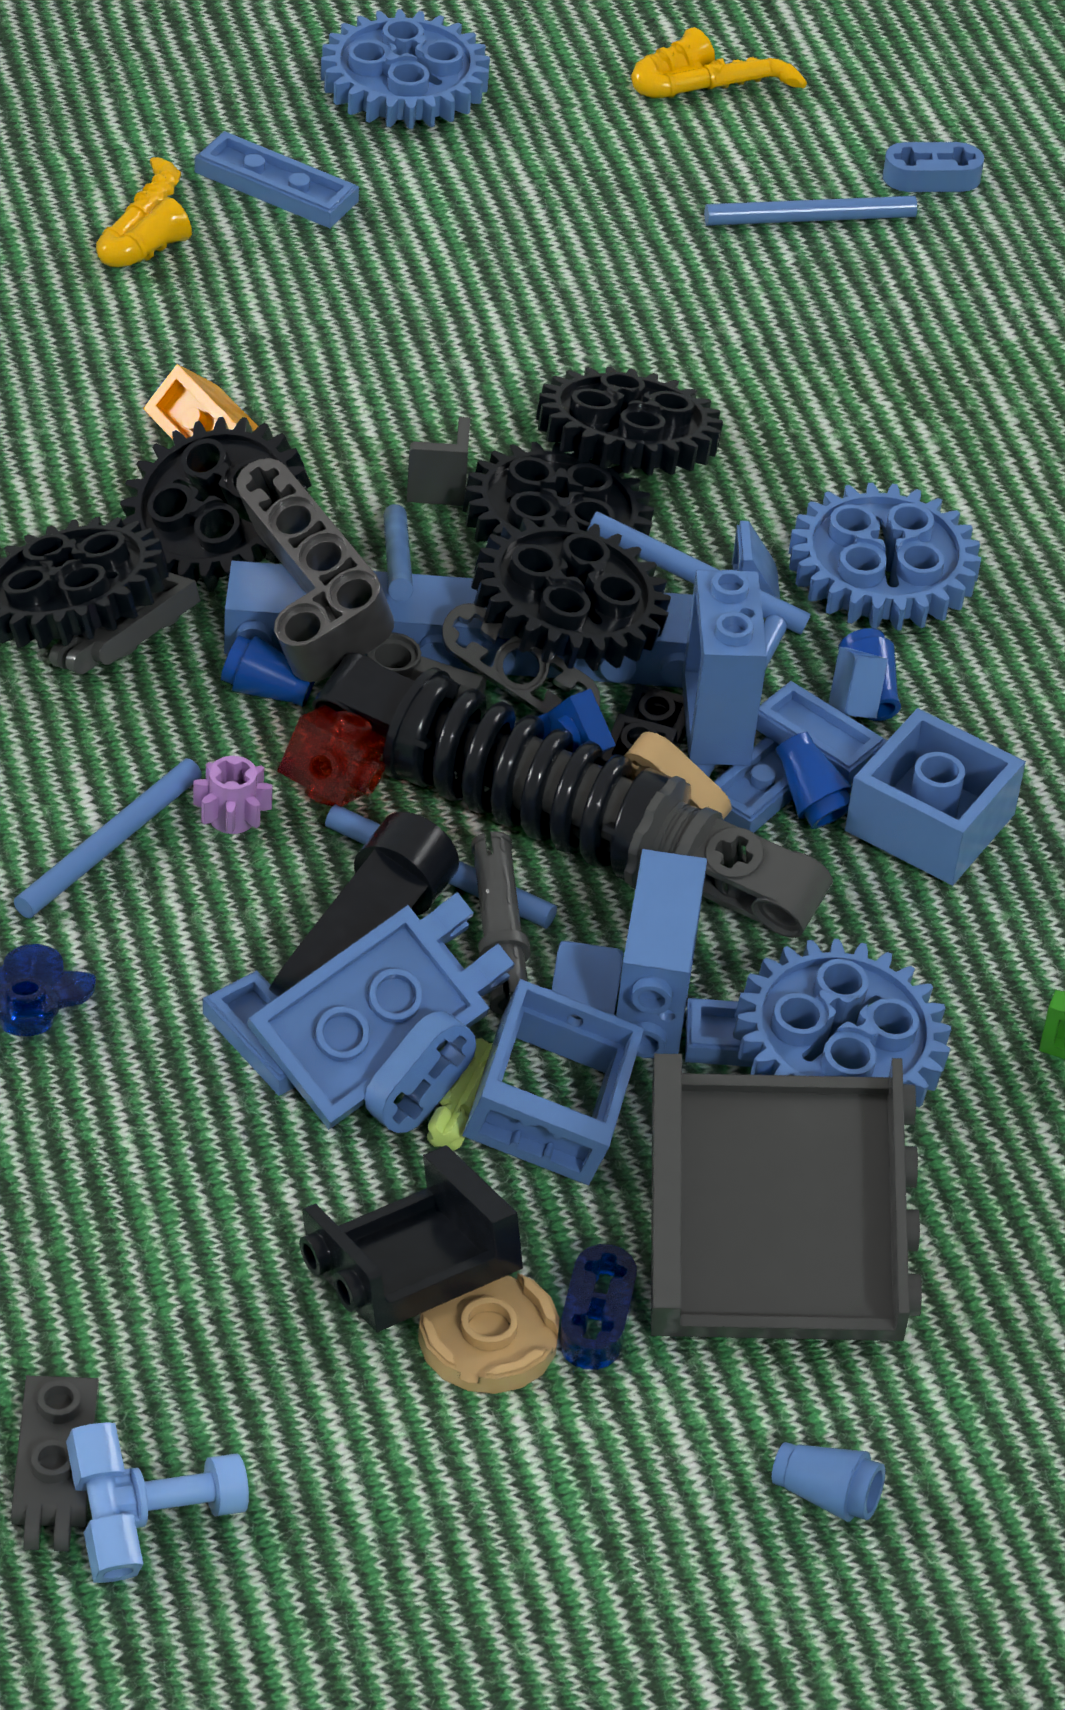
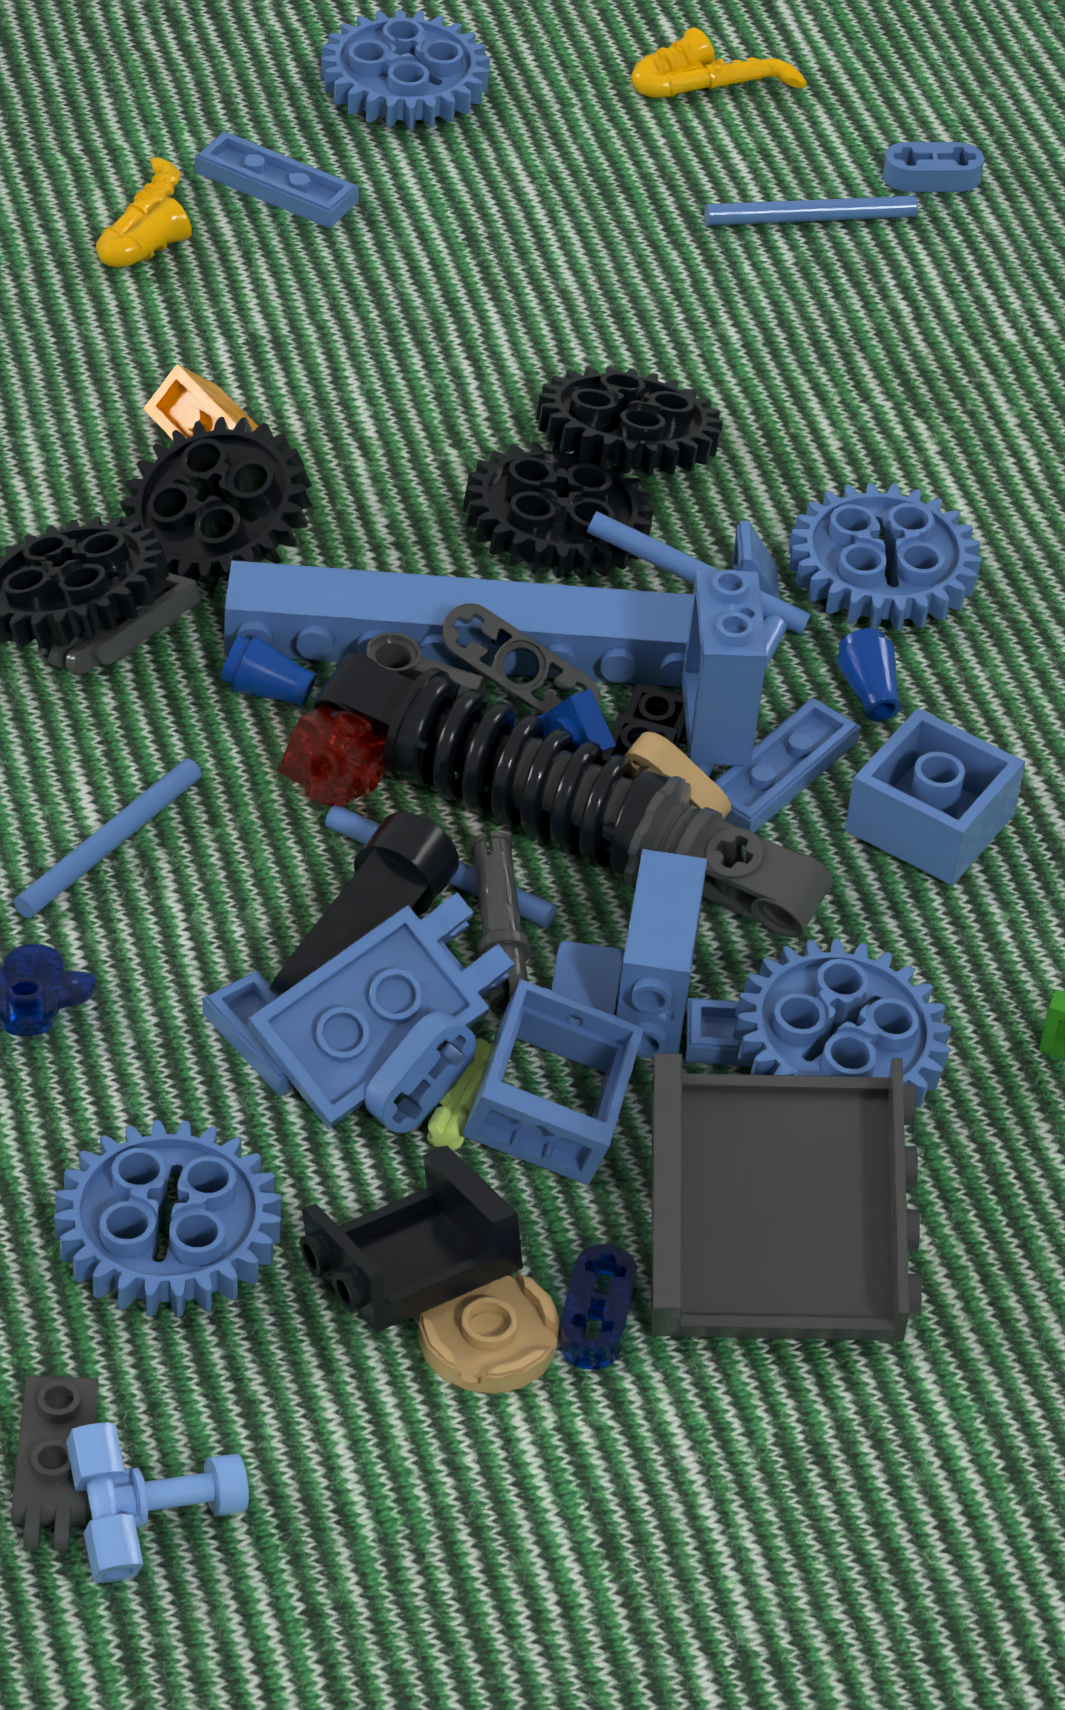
(119, 1203): none -> medium blue gear
(232, 794): lavender gear -> none
(343, 595): flat silver beam -> none
(398, 553): medium blue bar -> none
(439, 469): dark grey panel -> none
(570, 593): black gear -> none
(814, 782): blue cone -> none
(831, 1478): medium blue cone -> none
(834, 733): medium blue tile -> none
(858, 683): medium blue slope -> none

